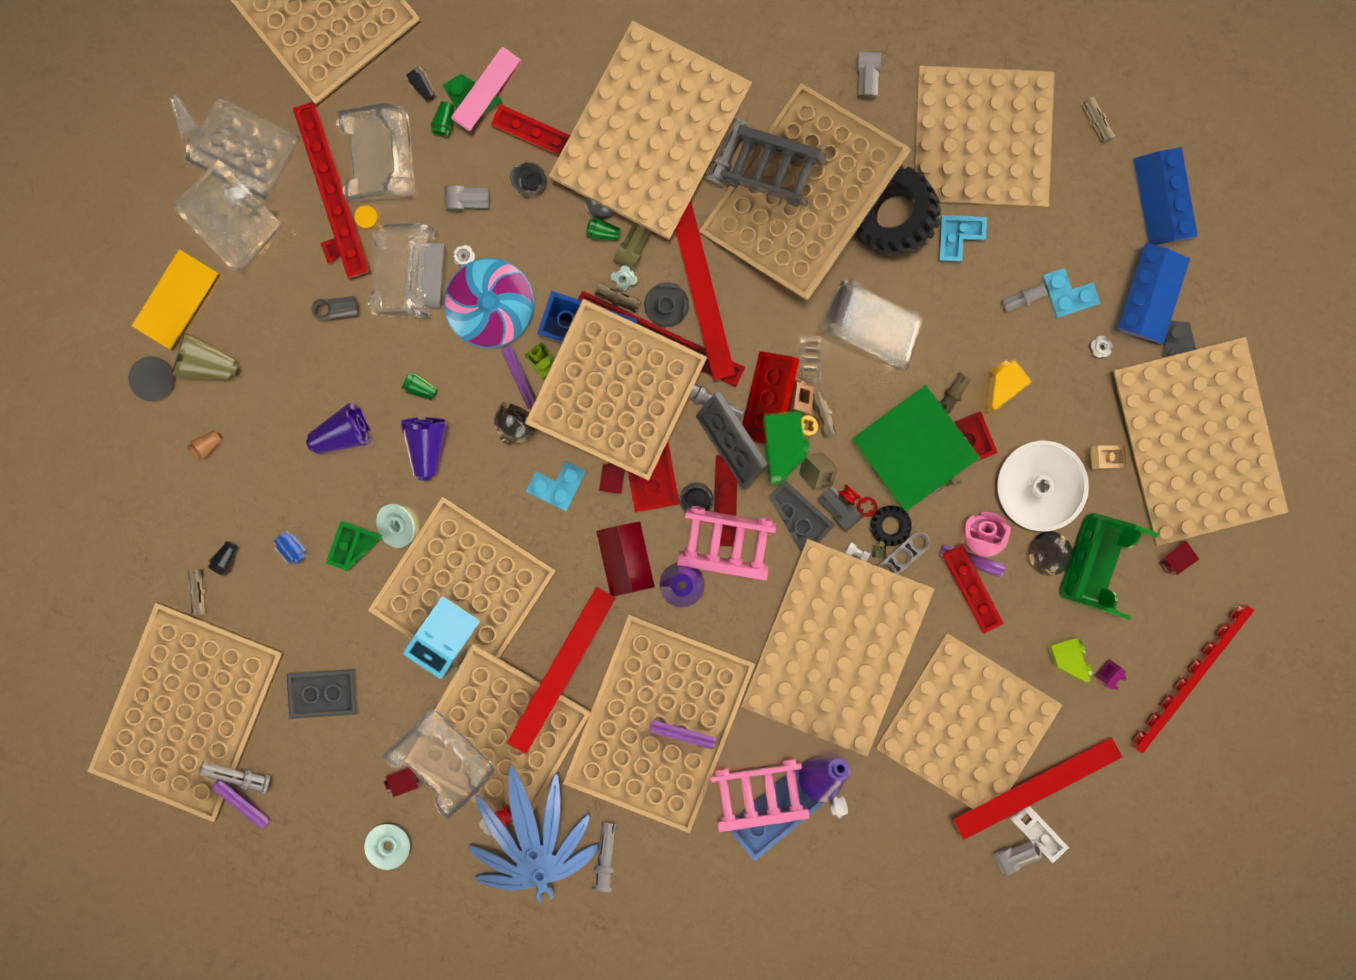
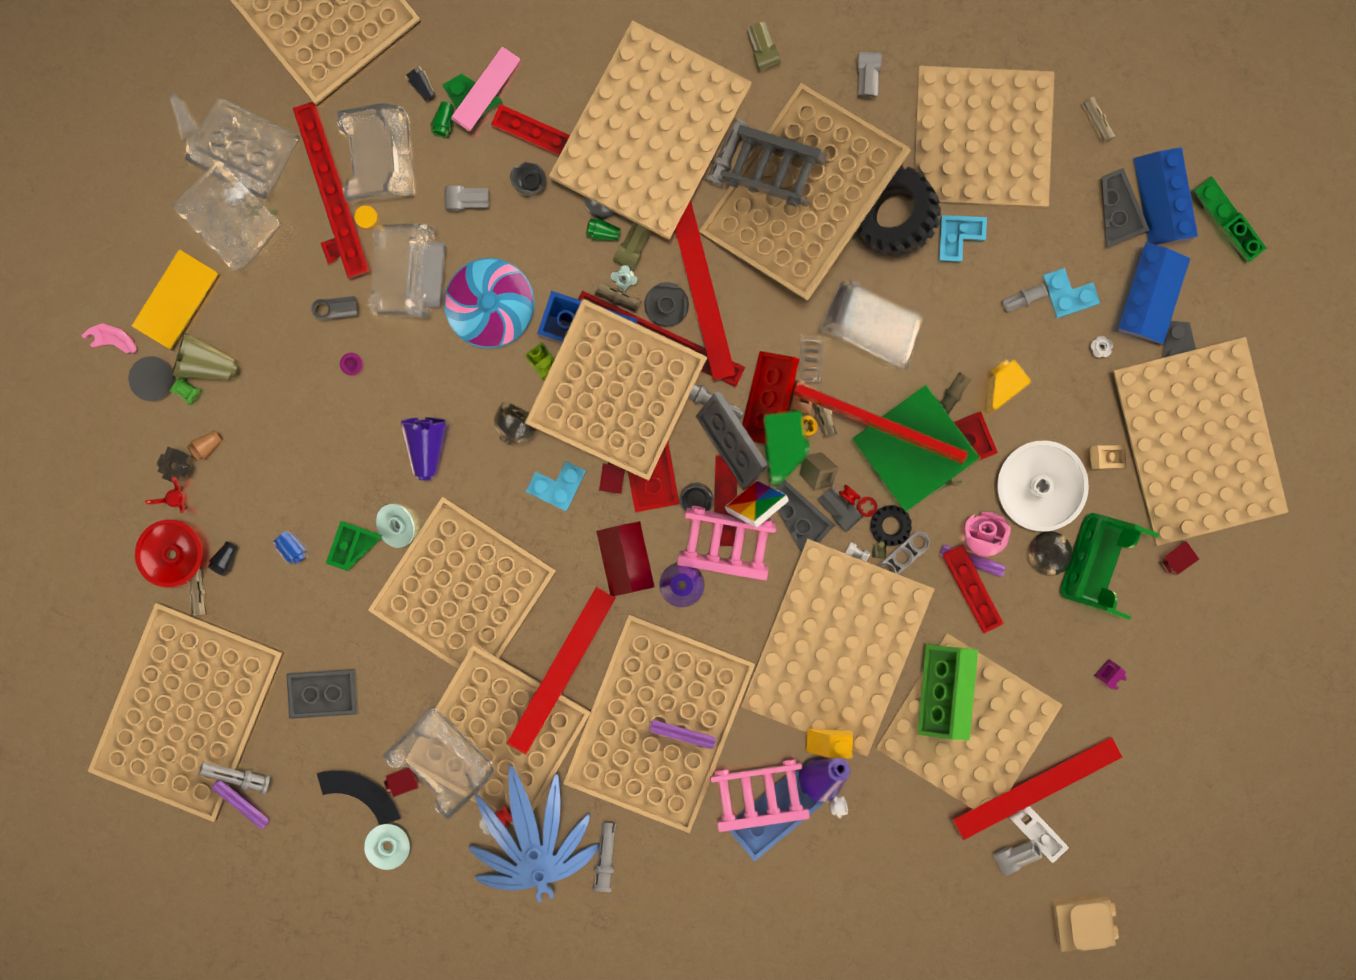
(110, 335): none -> bright pink piece
(154, 549): none -> red dish
(173, 498): none -> red plant
(180, 459): none -> clear smoke brick
(185, 390): none -> bright green bush
(341, 431): dark purple cone -> none
(351, 364): none -> magenta tile
(363, 789): none -> black tile
(418, 386): green cone -> none
(441, 637): medium azure slope -> none
(458, 251): white plate -> none
(519, 376): medium lavender axle -> none
(756, 503): none -> tile
(764, 50): none -> olive piece
(830, 743): none -> yellow slope
(880, 423): none -> red tile
(947, 692): none -> bright green slope
(1069, 657): lime slope -> none
(1085, 924): none -> tan brick
(1121, 209): none -> dark grey wing
(1198, 670): red plate -> none
(1228, 219): none -> green slope

